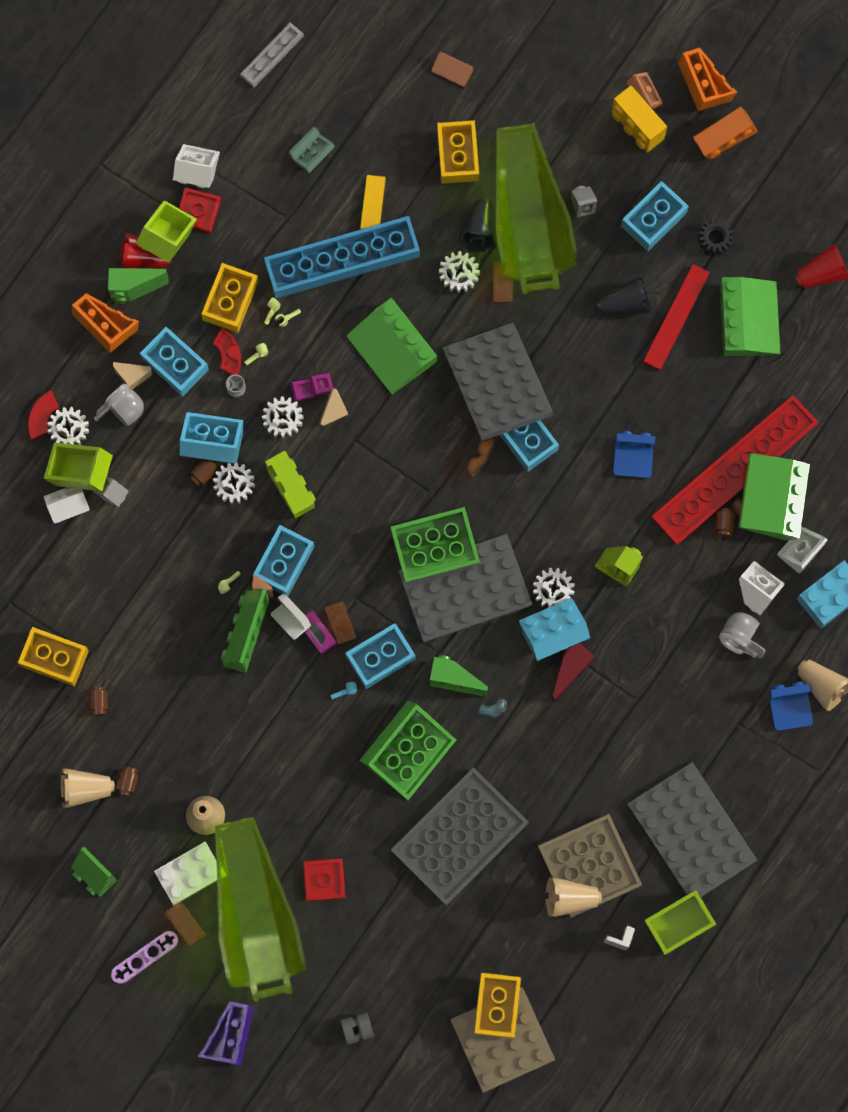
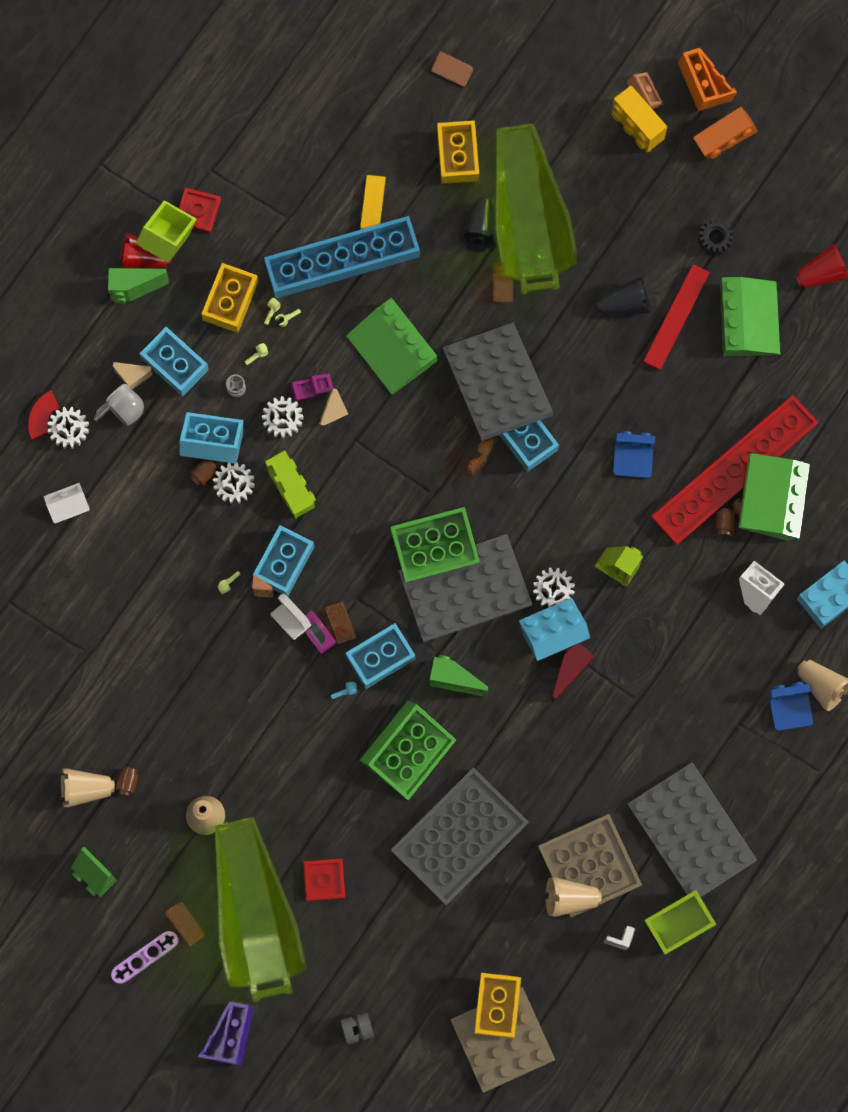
(53, 656): yellow brick -> none
(78, 466): lime piece -> none
(98, 701): reddish brown brick -> none
(104, 323): orange wedge -> none
(112, 492): light grey brick -> none
(188, 873): plate -> none
(195, 166): white slope -> none
(229, 352): red tile -> none
(246, 630): bright green slope -> none
(271, 55): light grey tile -> none
(311, 150): sand green bracket -> none
(465, 275): white gear -> none
(494, 710): clear light blue arm -> none
(583, 201): light grey slope -> none
(654, 216): medium azure brick -> none
(738, 634): light grey piece -> none
(801, 551): white slope -> none

